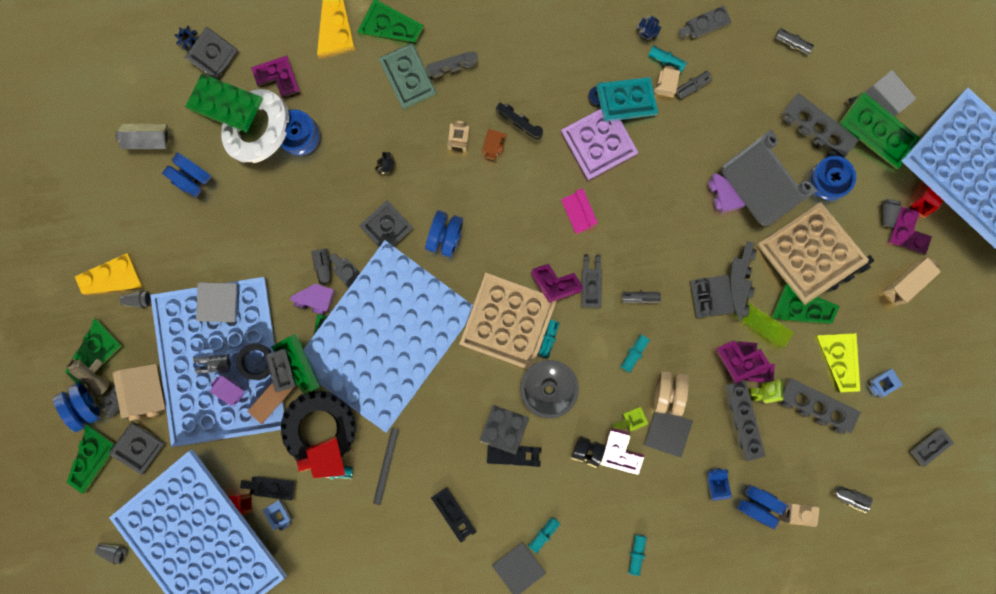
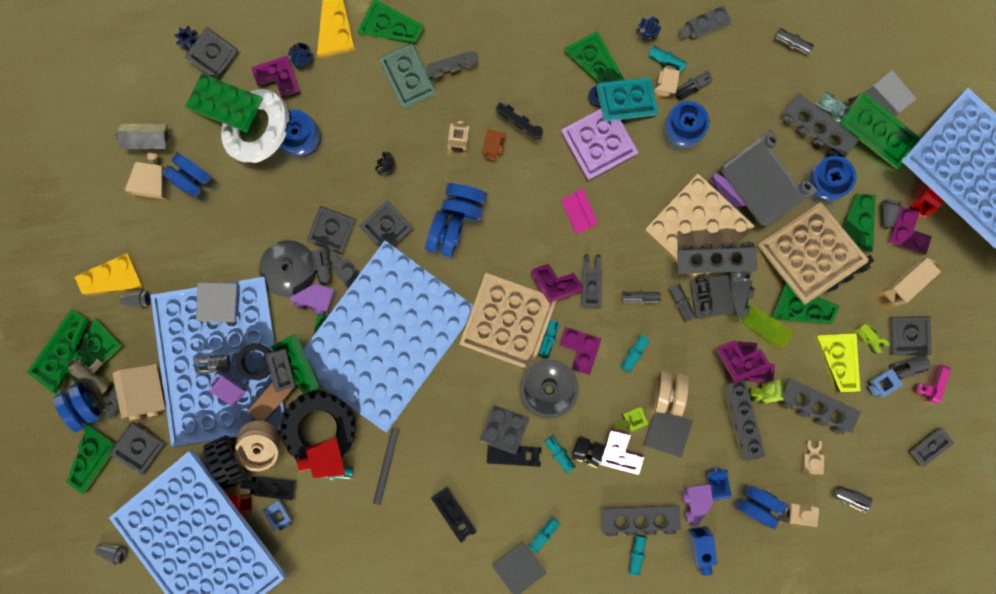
(53, 360): none -> green wing
(147, 178): none -> tan torso
(223, 463): none -> black tyre
(257, 445): none -> tan wheel
(300, 54): none -> dark blue gear
(300, 271): none -> dark grey dish
(331, 230): none -> dark grey tile
(464, 201): none -> blue wheel
(559, 454): none -> teal pin
(586, 348): none -> magenta plate
(595, 58): none -> green wing
(671, 514): none -> dark grey brick
(682, 302): none -> dark grey axle
(686, 264): none -> dark grey brick
(690, 113): none -> blue wheel
(698, 218): none -> tan plate
(699, 502): none -> medium lavender slope
(703, 549): none -> blue torso
(813, 462): none -> tan plate
(832, 106): none -> clear light blue plate
(861, 221): none -> green wing
(868, 334): none -> lime plate
(910, 335): none -> dark grey tile
(912, 367): none -> dark grey hinge
(937, 389): none -> dark pink piece

